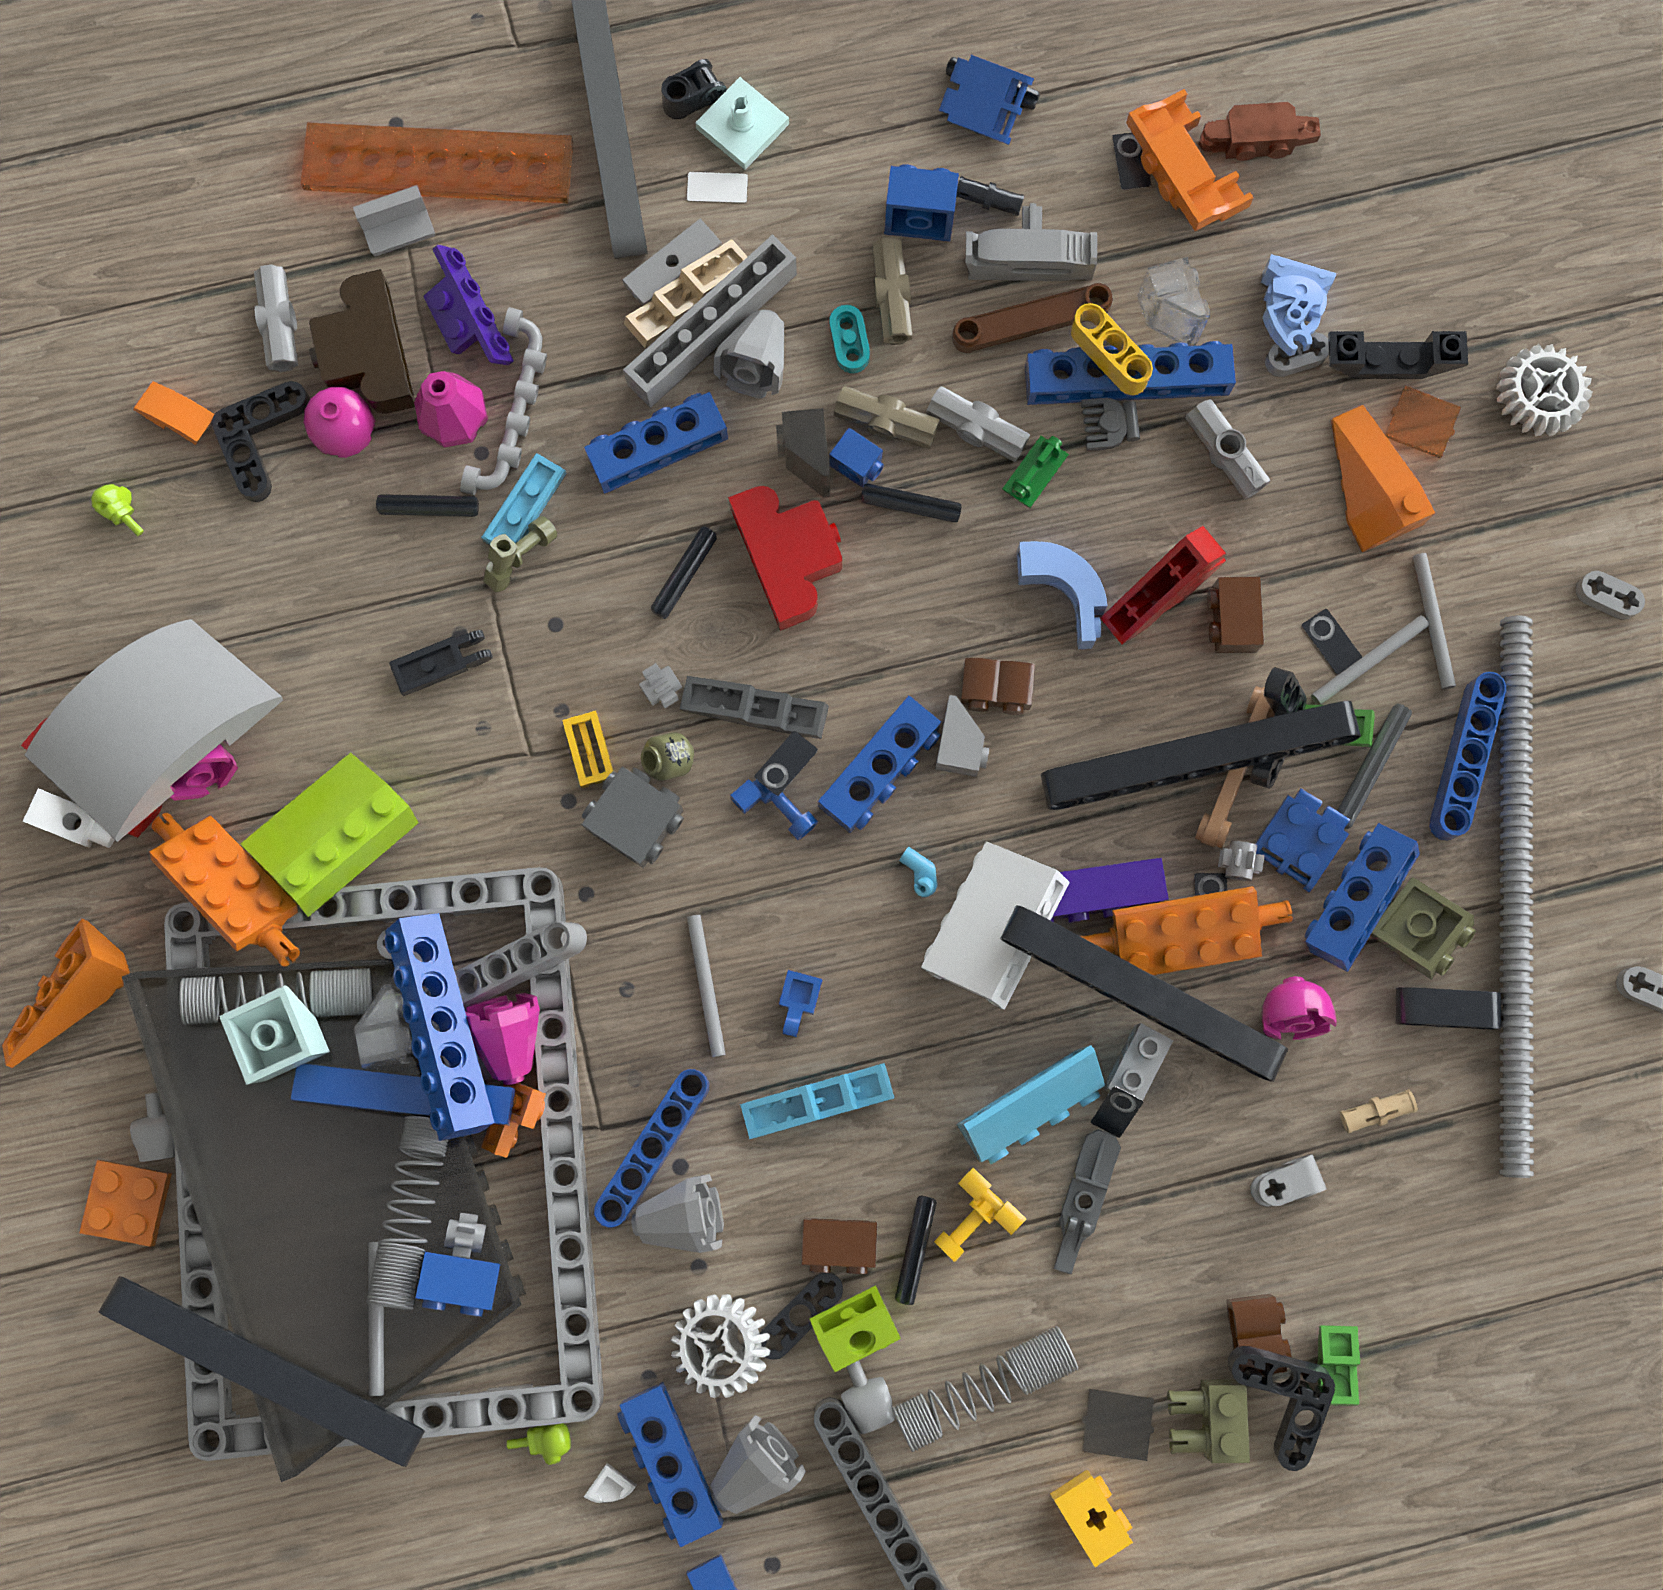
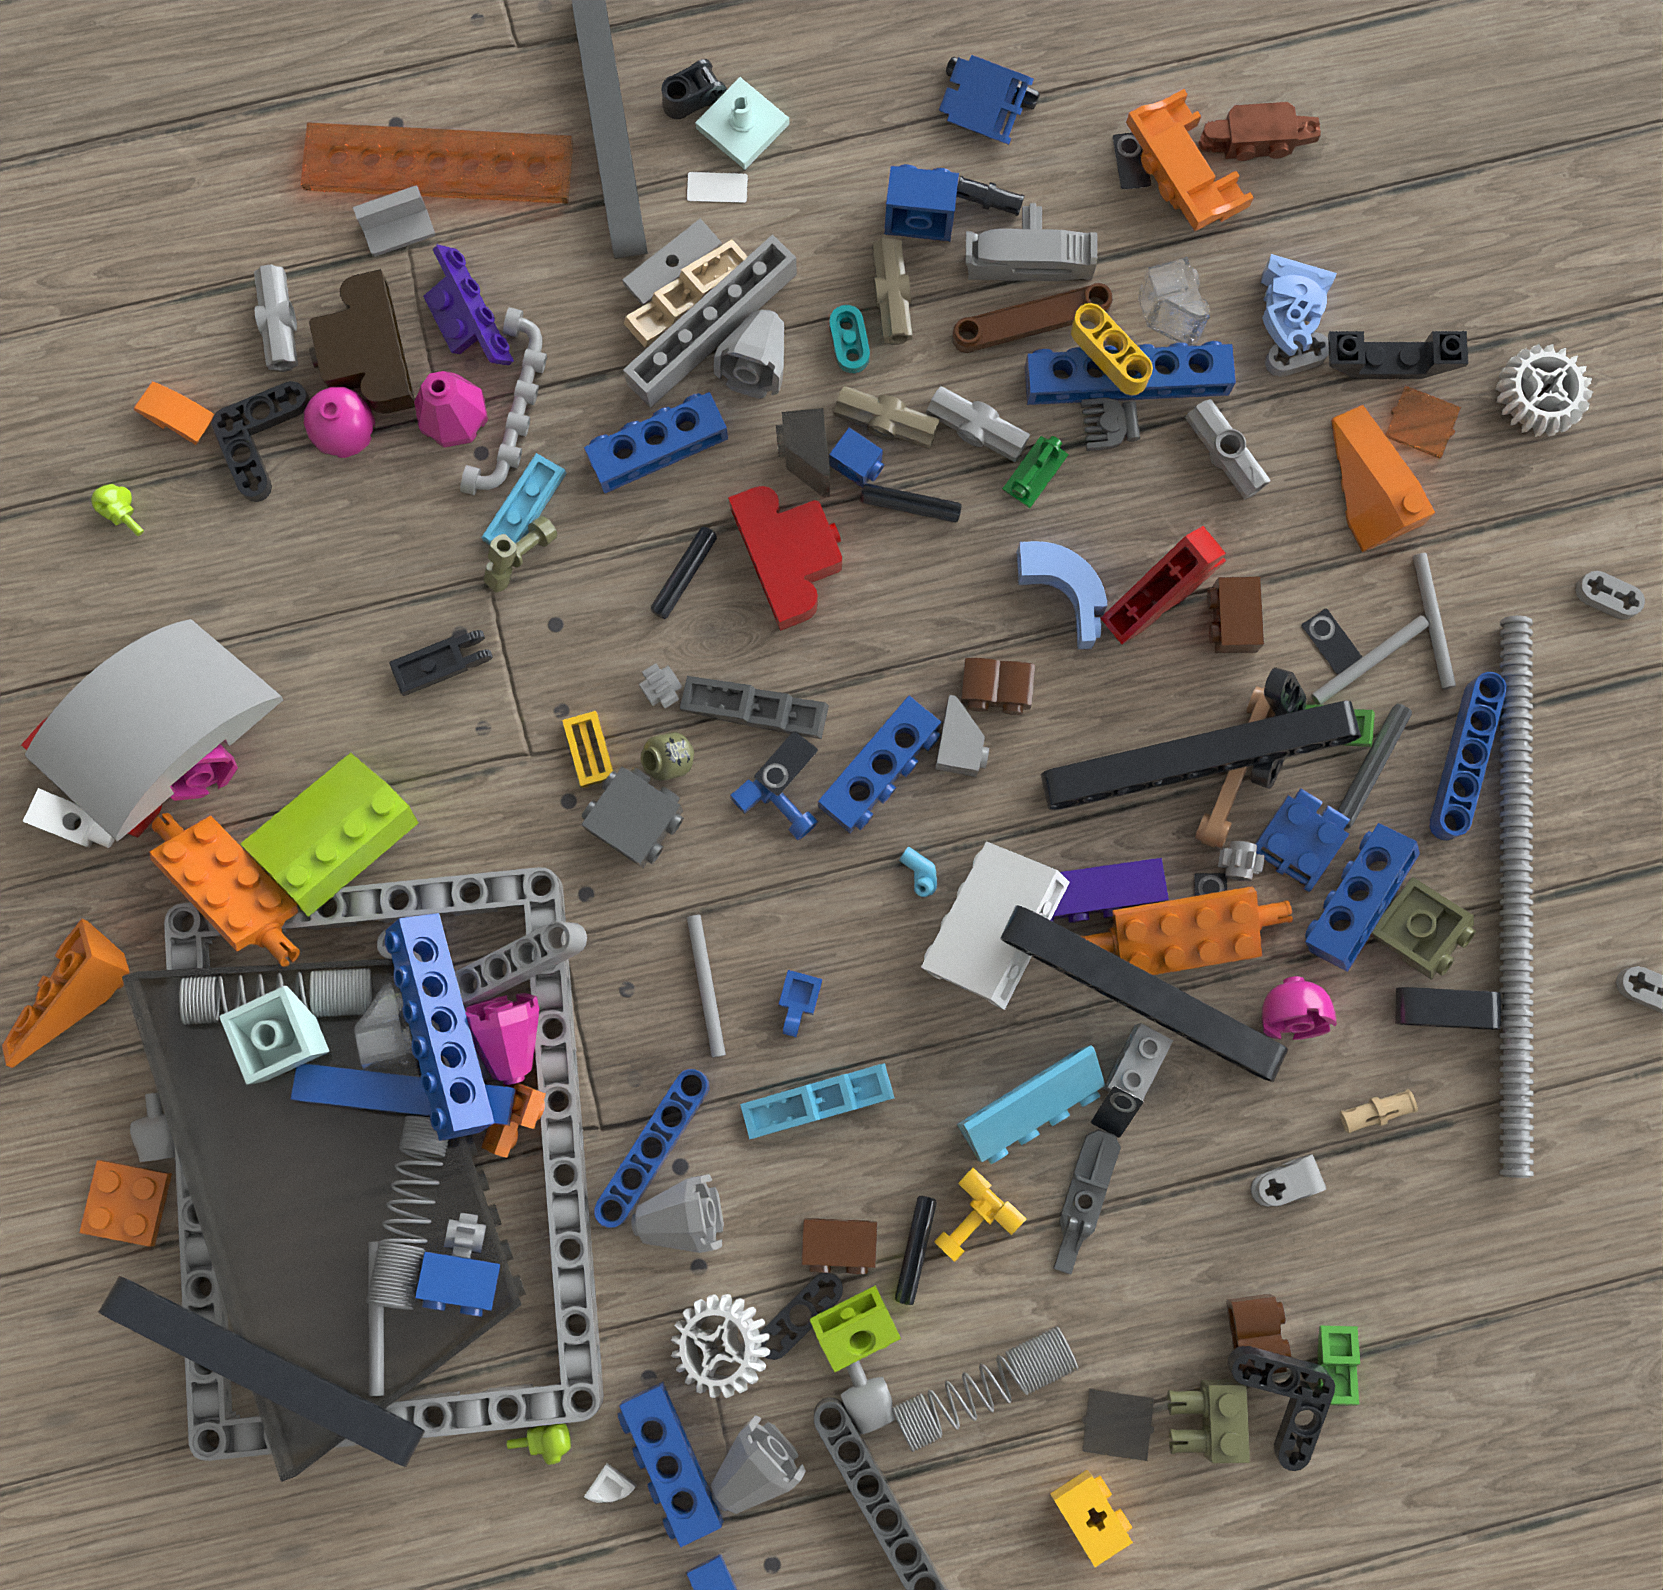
(427, 505): black axle -> none

